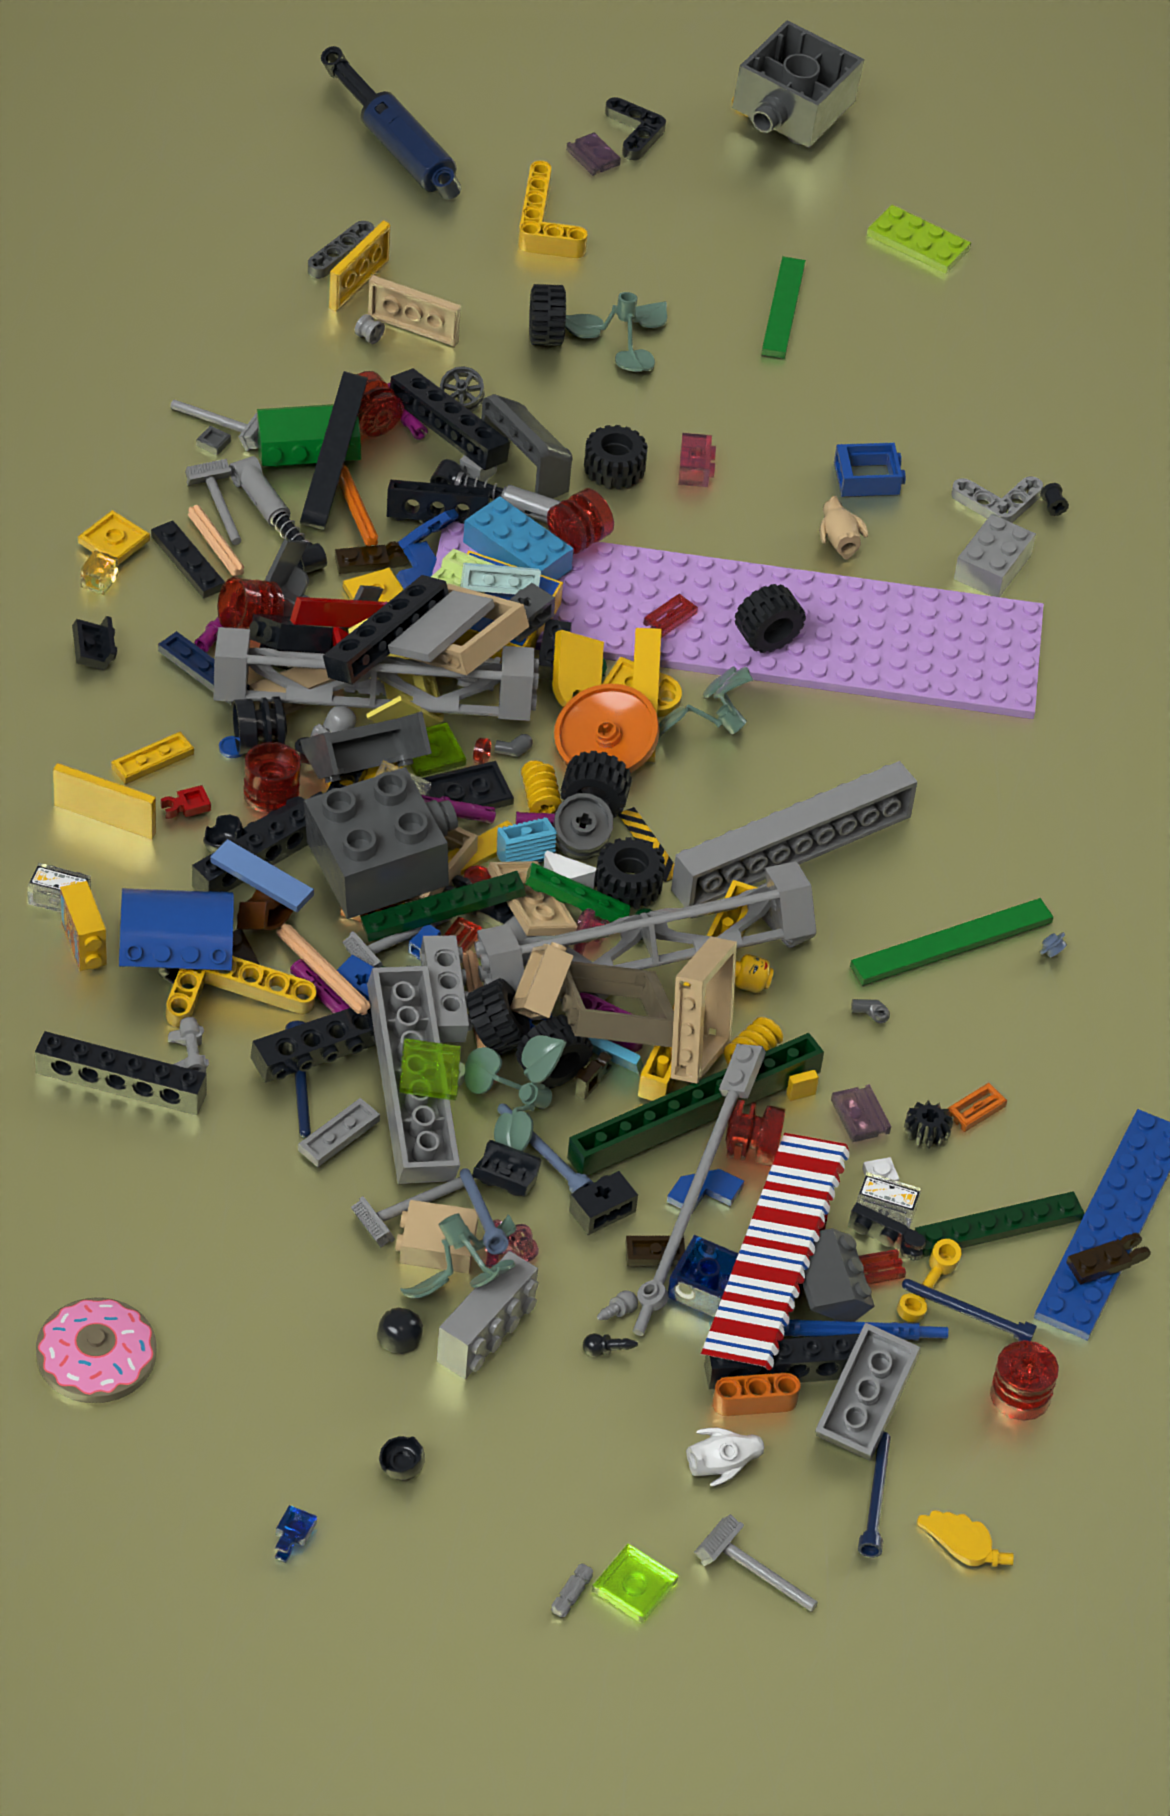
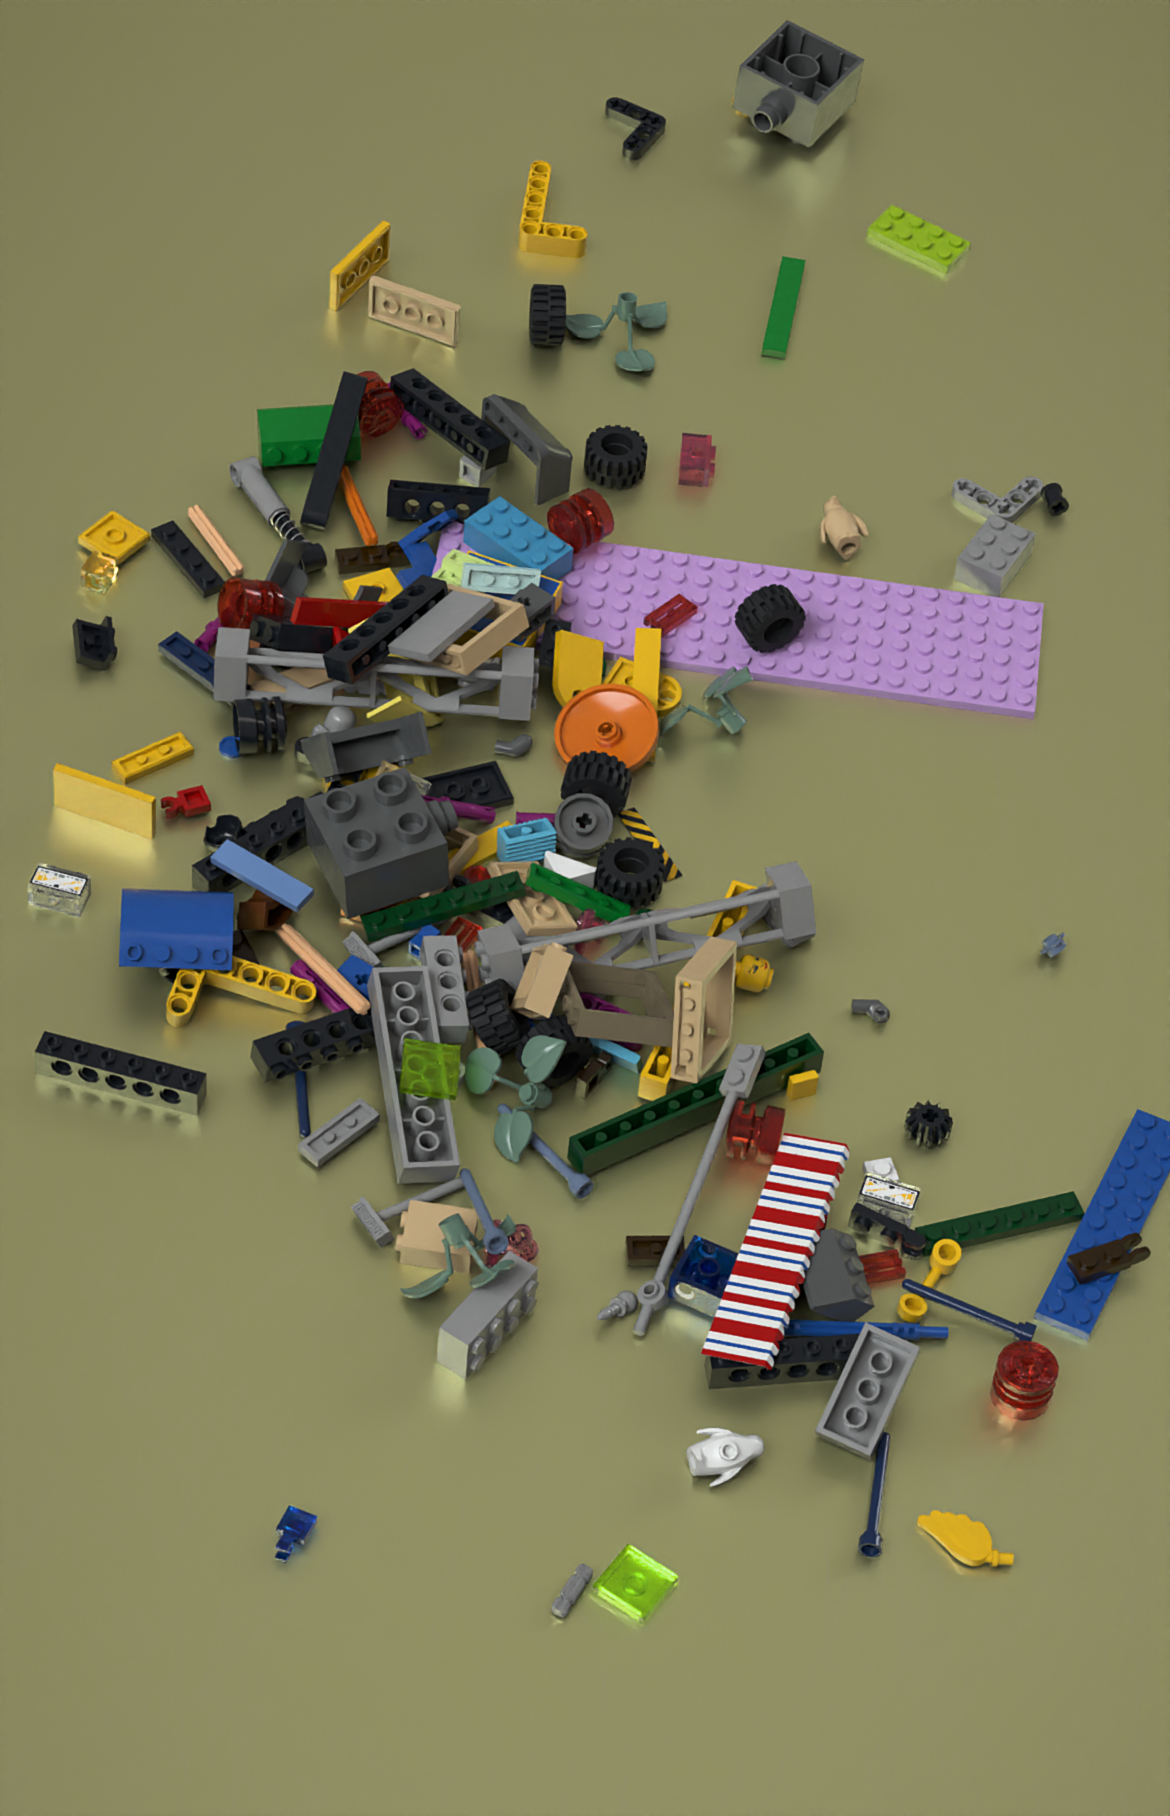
(83, 926): yellow brick -> none
(96, 1350): dish -> none
(190, 1036): light grey piece -> none
(210, 473): light grey piece -> none
(213, 440): dark grey tile -> none
(248, 431): light grey piece -> none
(271, 776): clear red wheel -> none
(321, 263): dark grey beam -> none
(369, 329): light grey wheel -> none
(397, 130): dark blue piece -> none
(400, 1330): black hair -> none
(402, 1457): black hair -> none
(445, 752): clear neon green tile -> none
(462, 389): dark grey wheel -> none
(482, 750): clear red tile -> none
(507, 1168): black bracket -> none
(528, 502): piece -> none
(541, 787): yellow piece -> none
(593, 153): clear purple plate -> none
(596, 1345): black bar -> none
(603, 1202): black brick -> none
(717, 1185): blue tile -> none
(719, 1541): light grey piece -> none
(759, 1033): yellow piece -> none
(767, 1386): orange beam -> none
(794, 834): light grey brick -> none
(860, 1113): plate -> none
(867, 455): blue window -> none
(951, 941): green tile -> none
(979, 1110): orange tile -> none

